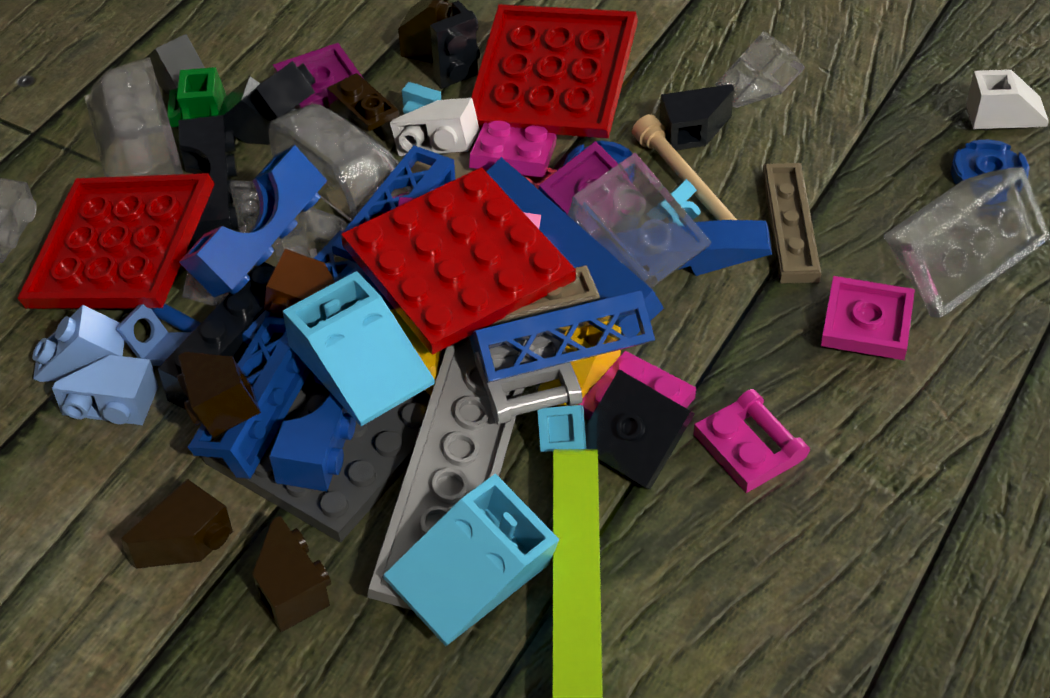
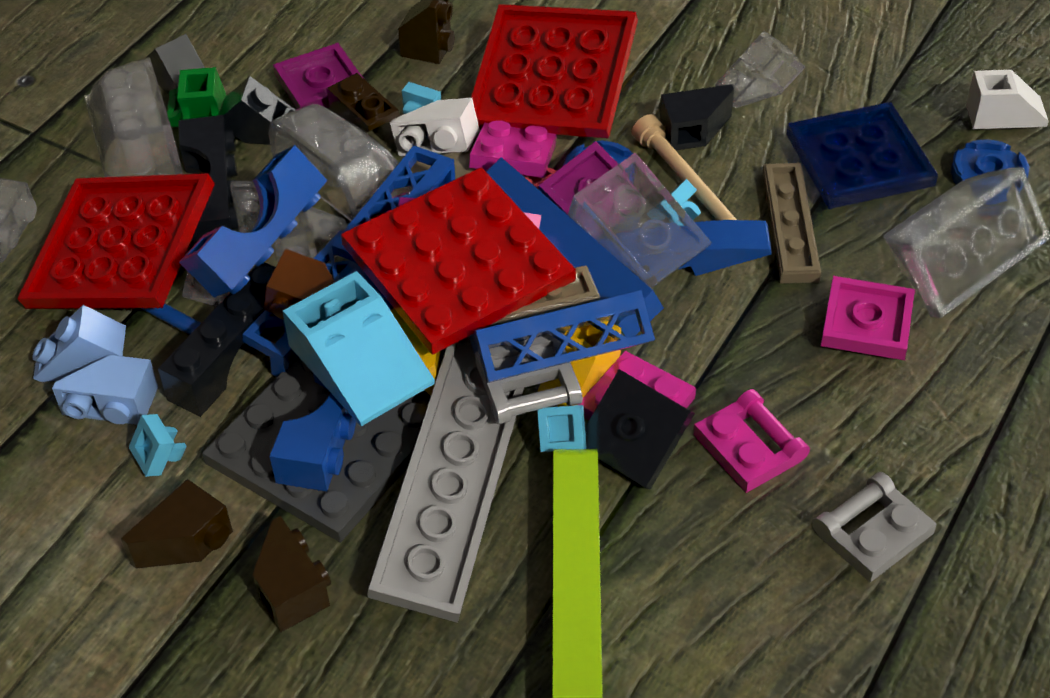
(155, 445): none -> medium azure tile
(159, 344): medium blue bracket -> none
(216, 391): dark brown slope -> none
(275, 392): blue fence -> none
(287, 88): black slope -> none
(455, 46): black bracket -> none
(472, 559): medium azure slope -> none
(861, 155): none -> clear blue plate
(882, 538): none -> light grey plate

